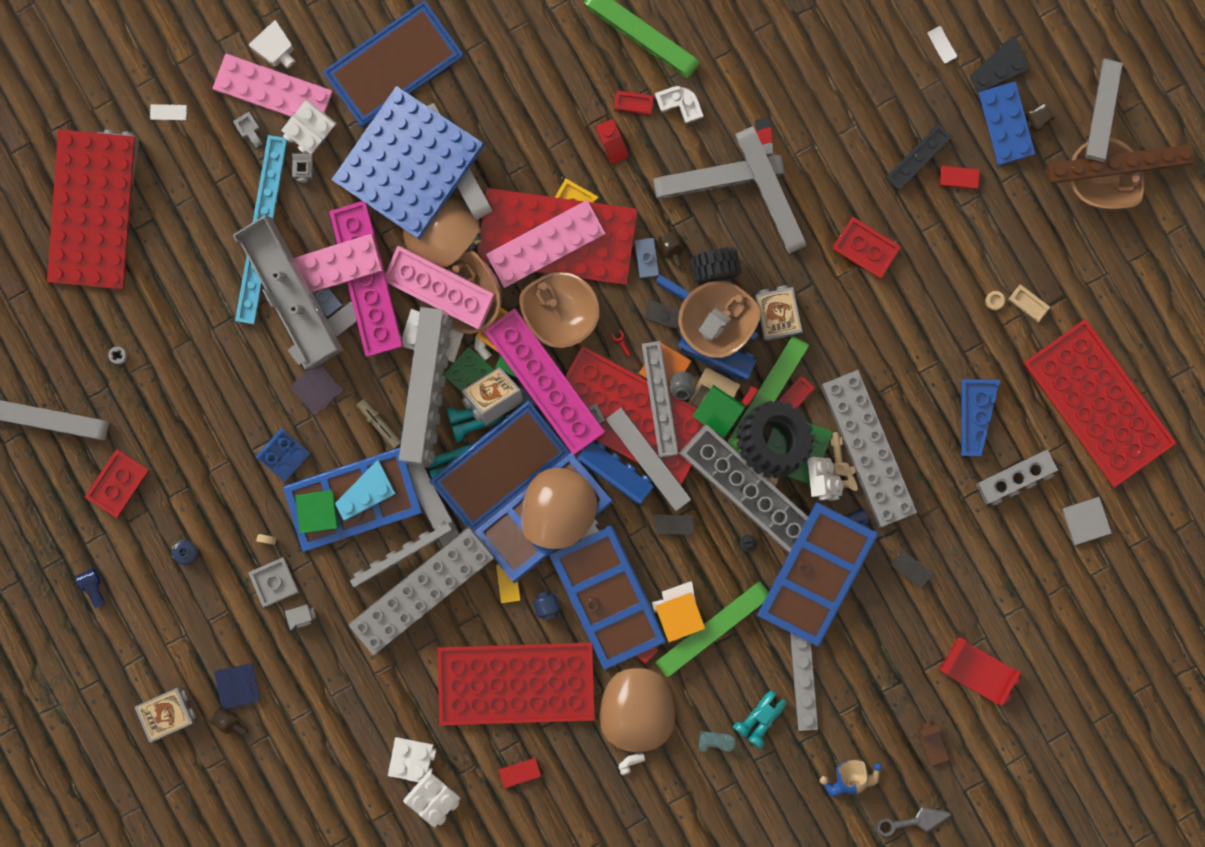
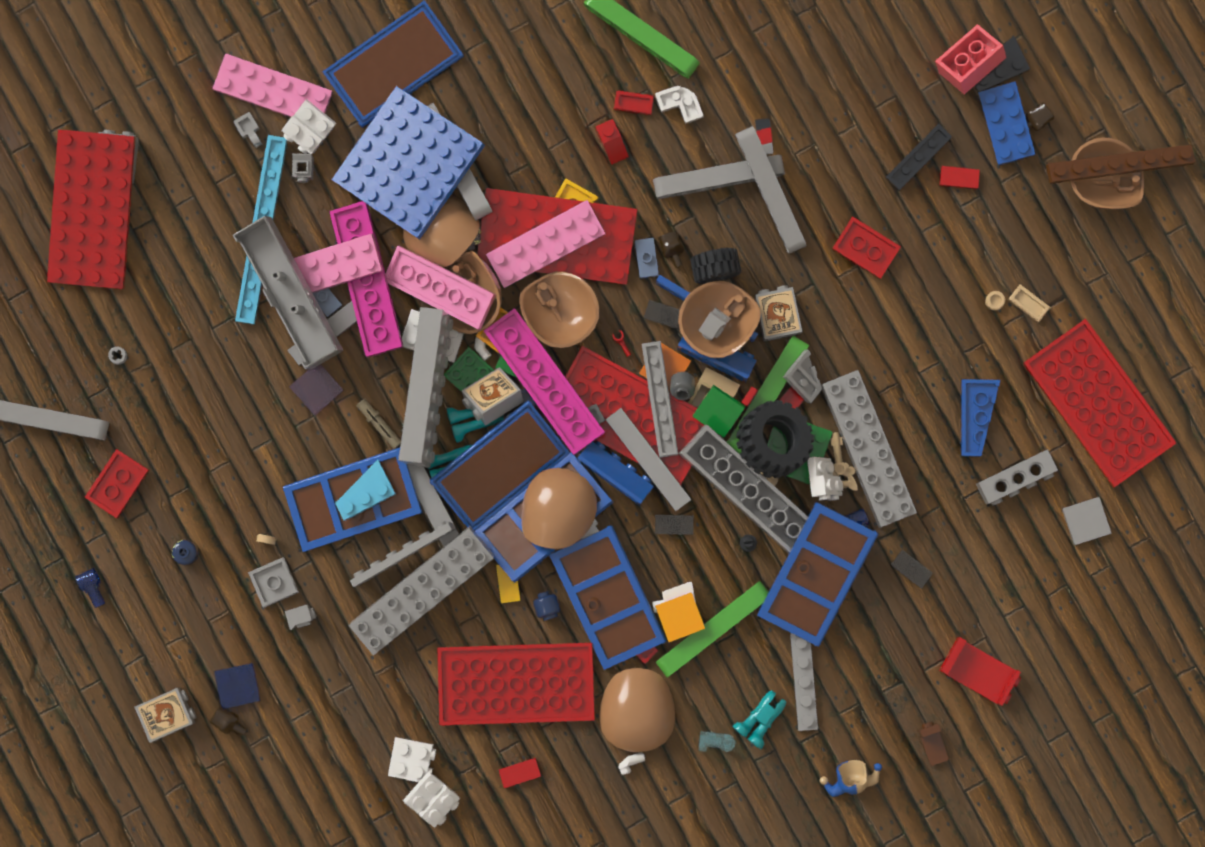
(168, 112): white sticker -> none
(273, 46): white torso -> none
(282, 455): blue plate -> none
(316, 511): green tile -> none
(803, 377): none -> light grey wing
(925, 819): flat silver piece -> none
(942, 44): white sticker -> none
(970, 59): none -> coral brick
(1103, 110): light grey tile -> none

